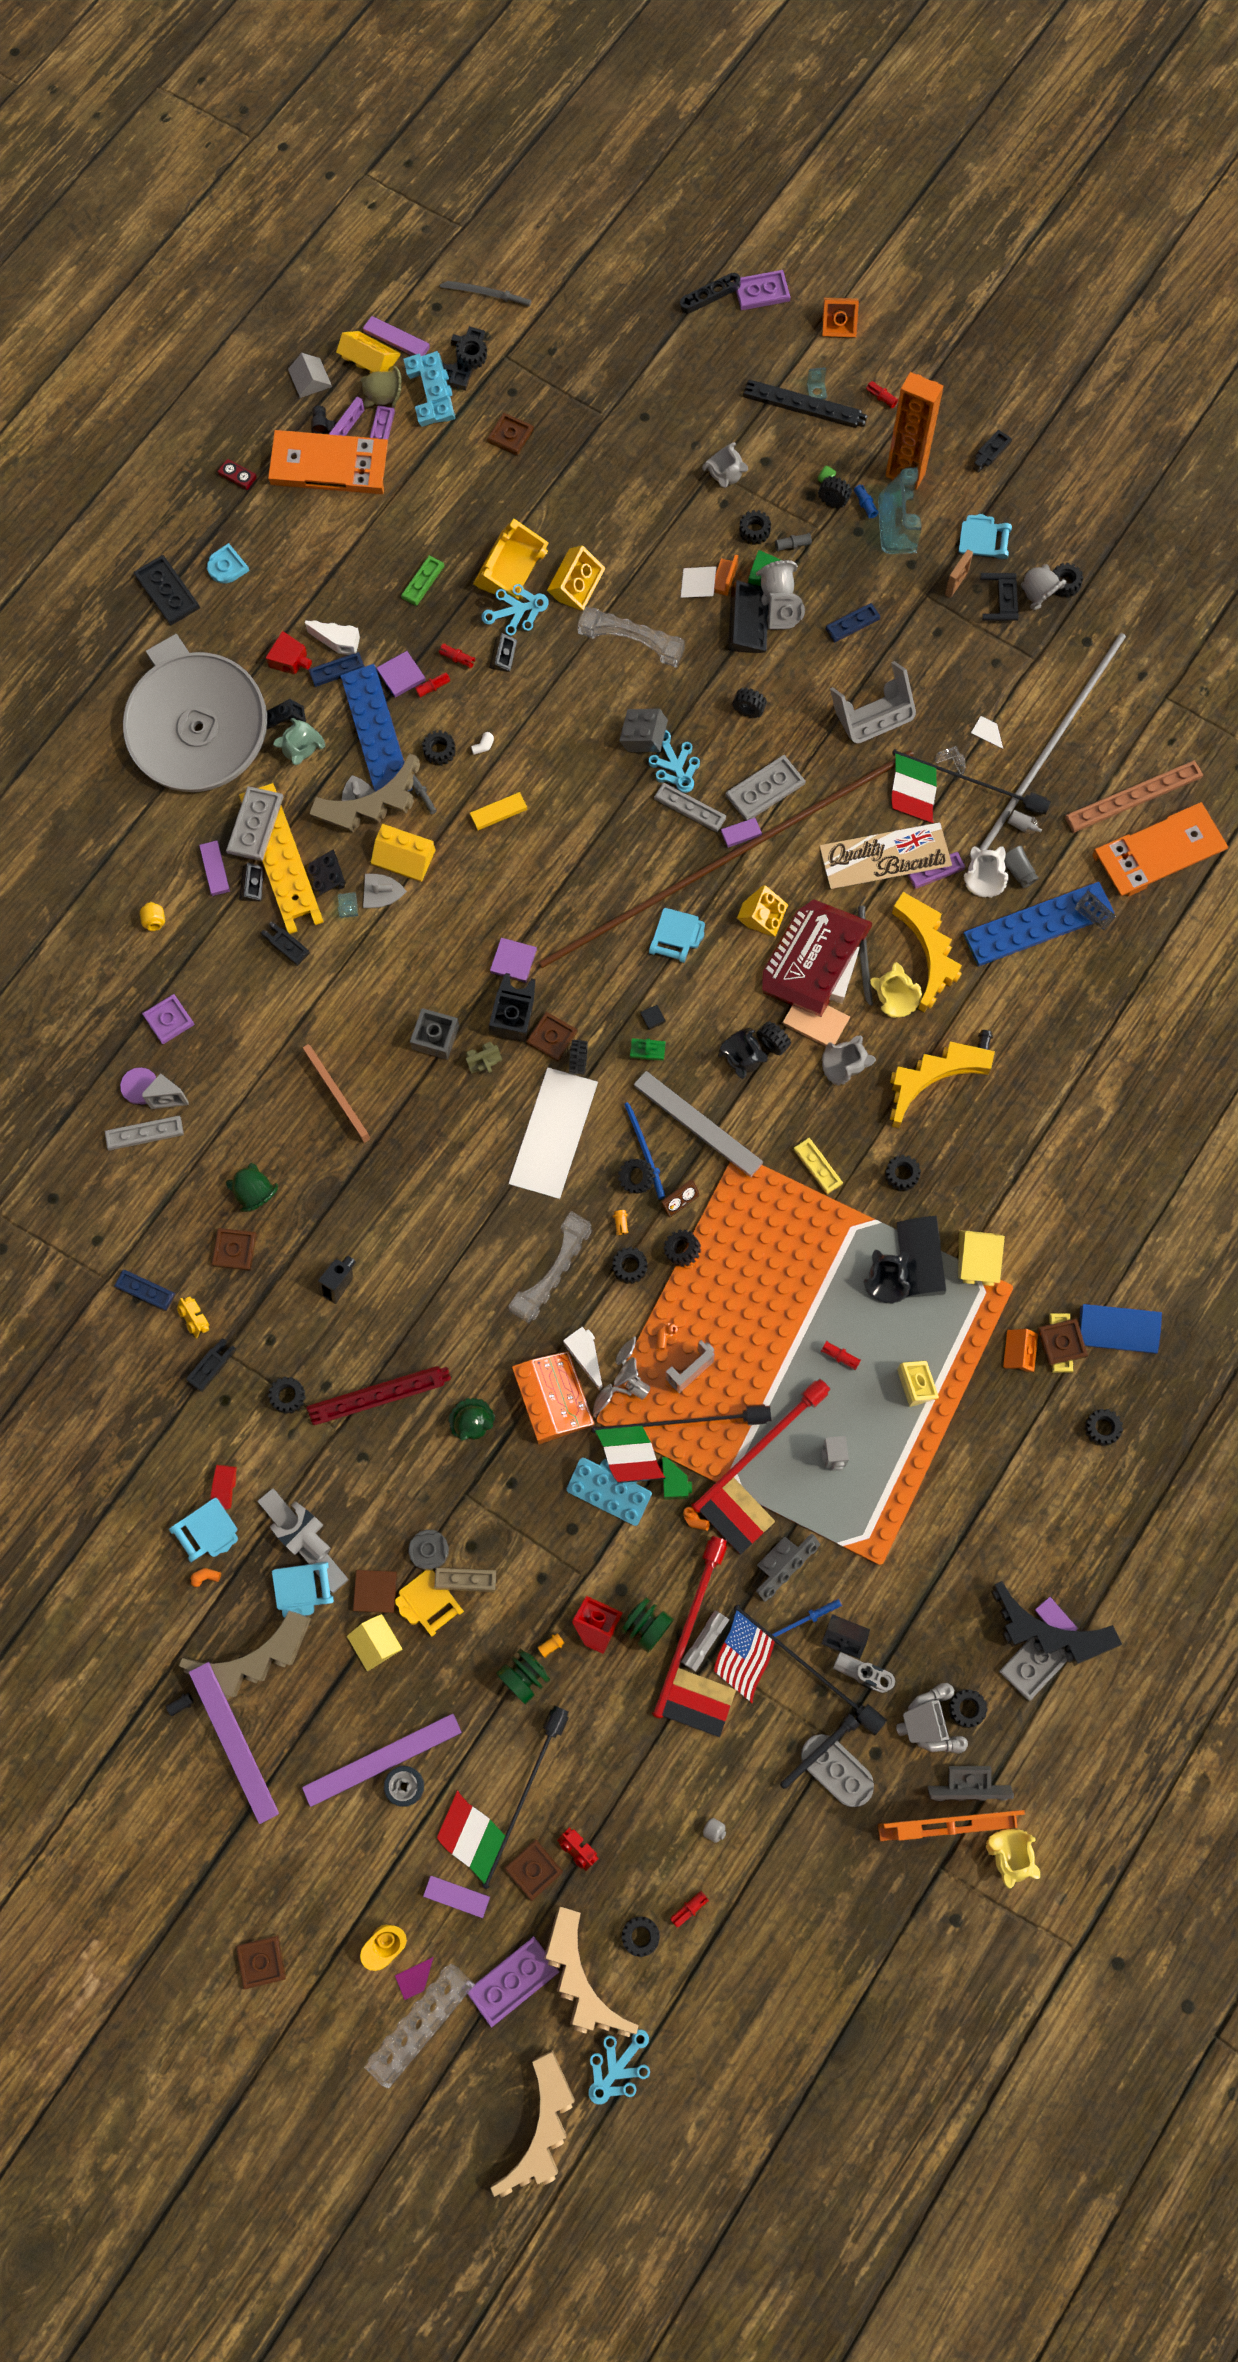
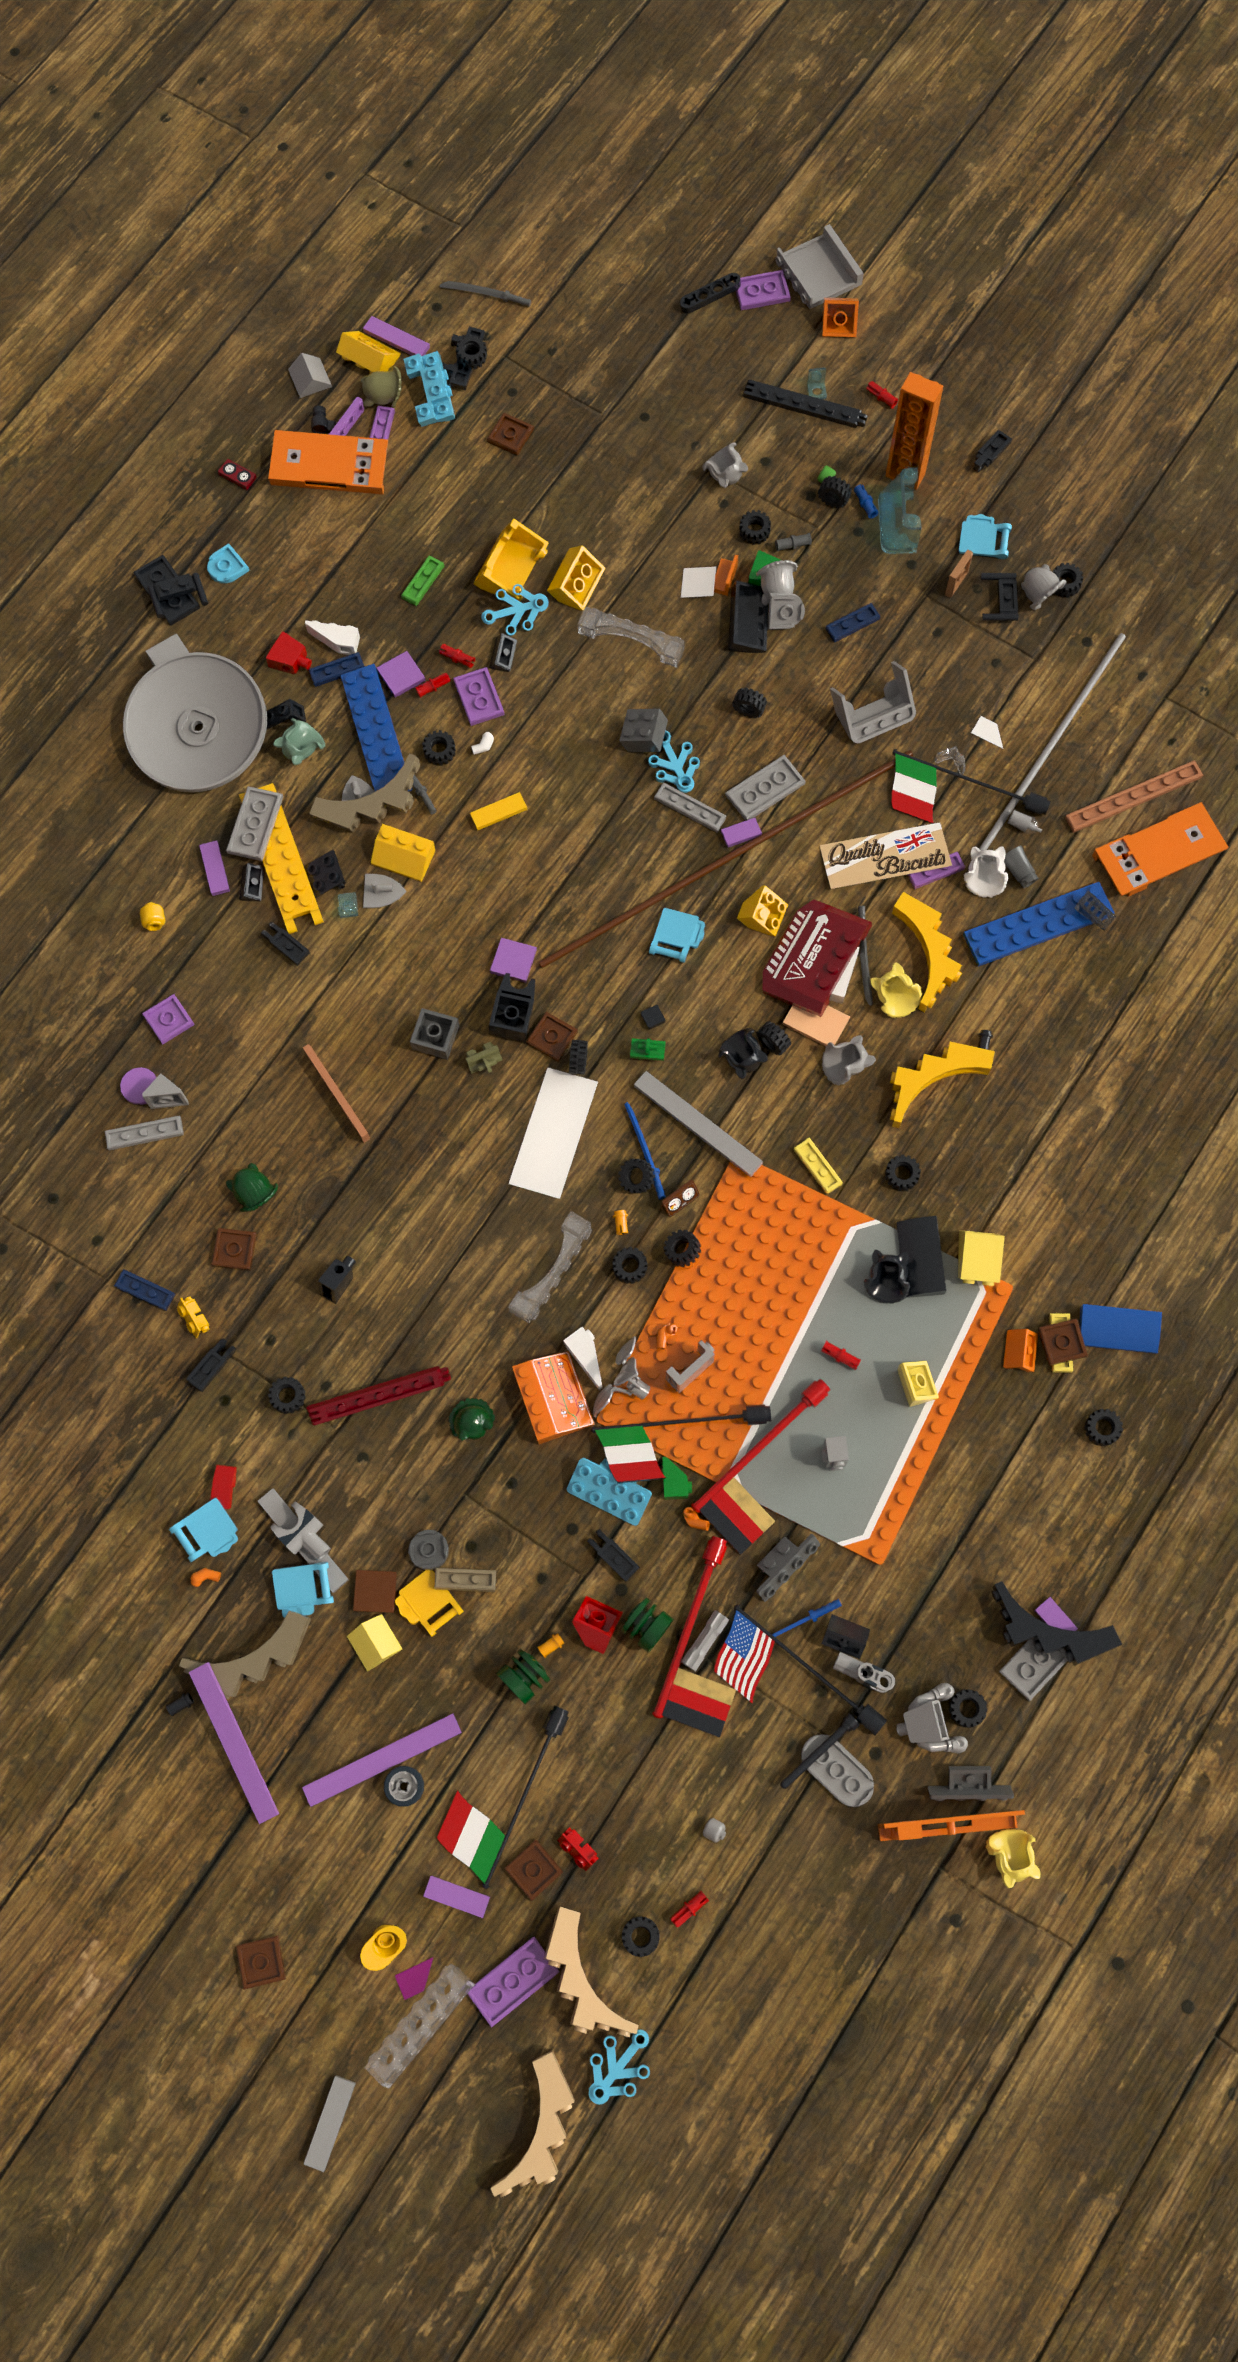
(176, 587): none -> black plate
(329, 2123): none -> light grey tile
(478, 696): none -> medium lavender tile
(614, 1556): none -> black hinge
(820, 268): none -> light grey panel

